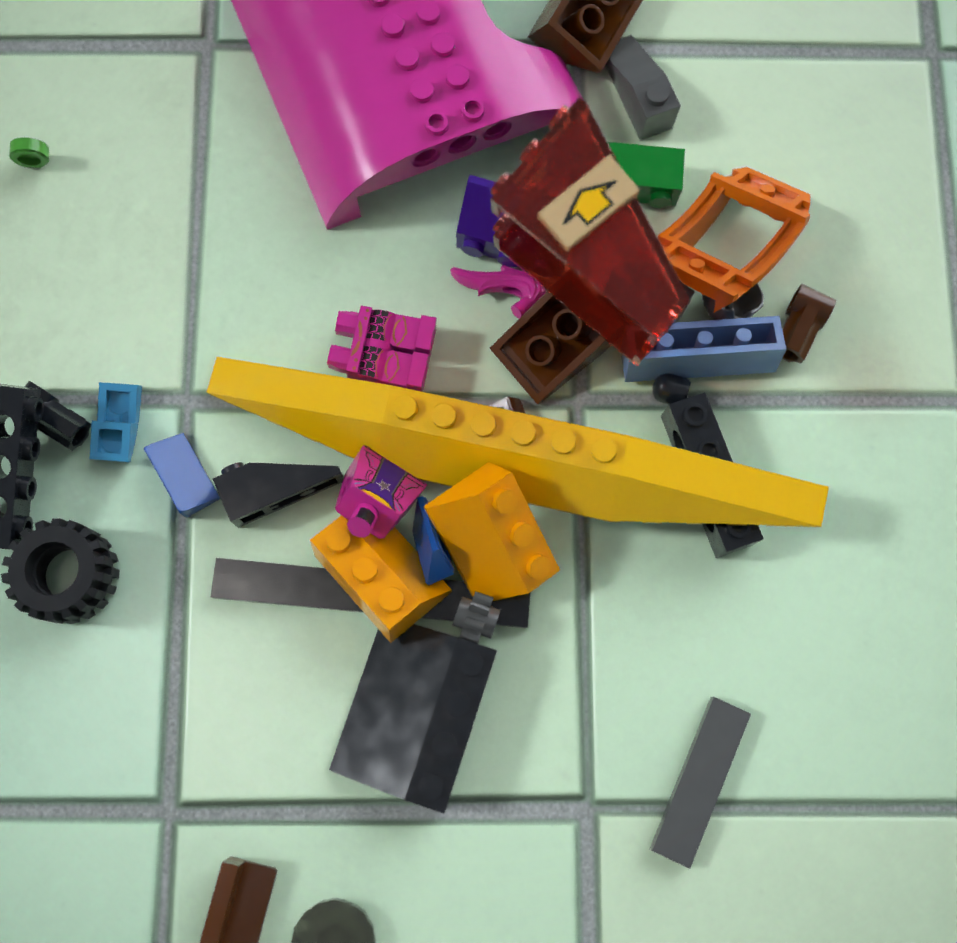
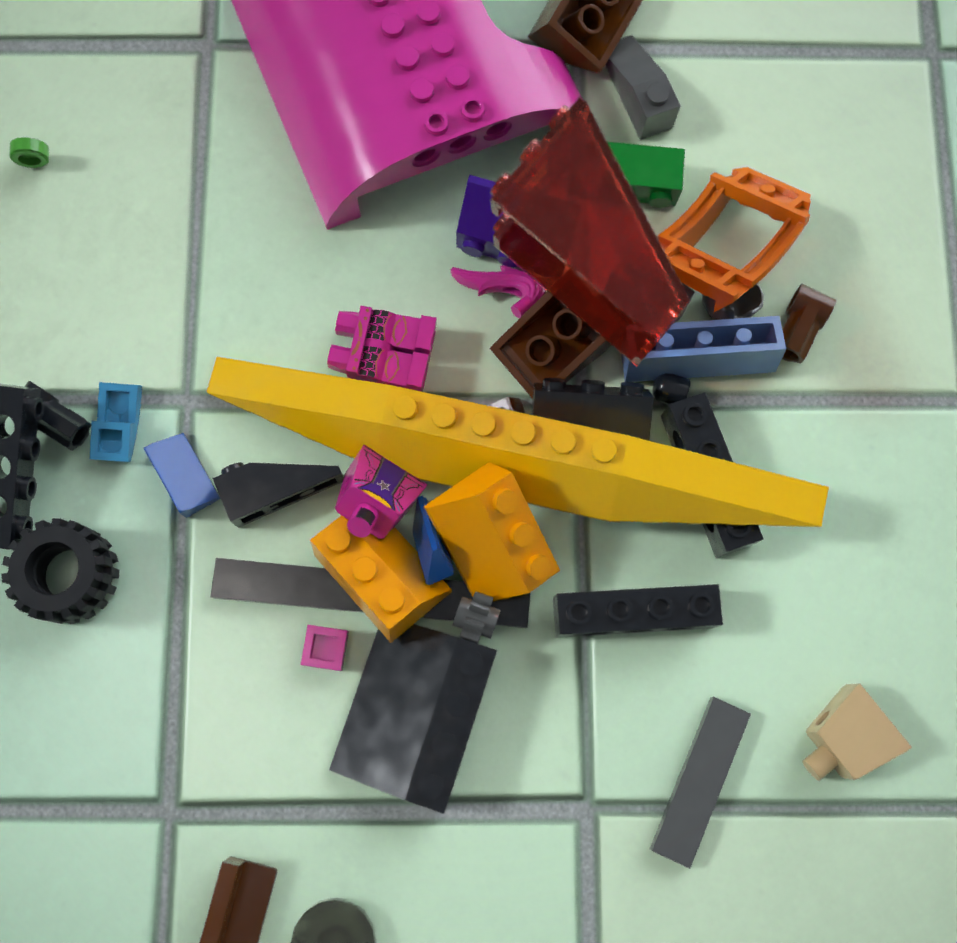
(324, 647): none -> dark pink plate
(588, 203): tan tile -> none
(593, 405): none -> black brick
(637, 610): none -> black brick
(852, 736): none -> tan torso

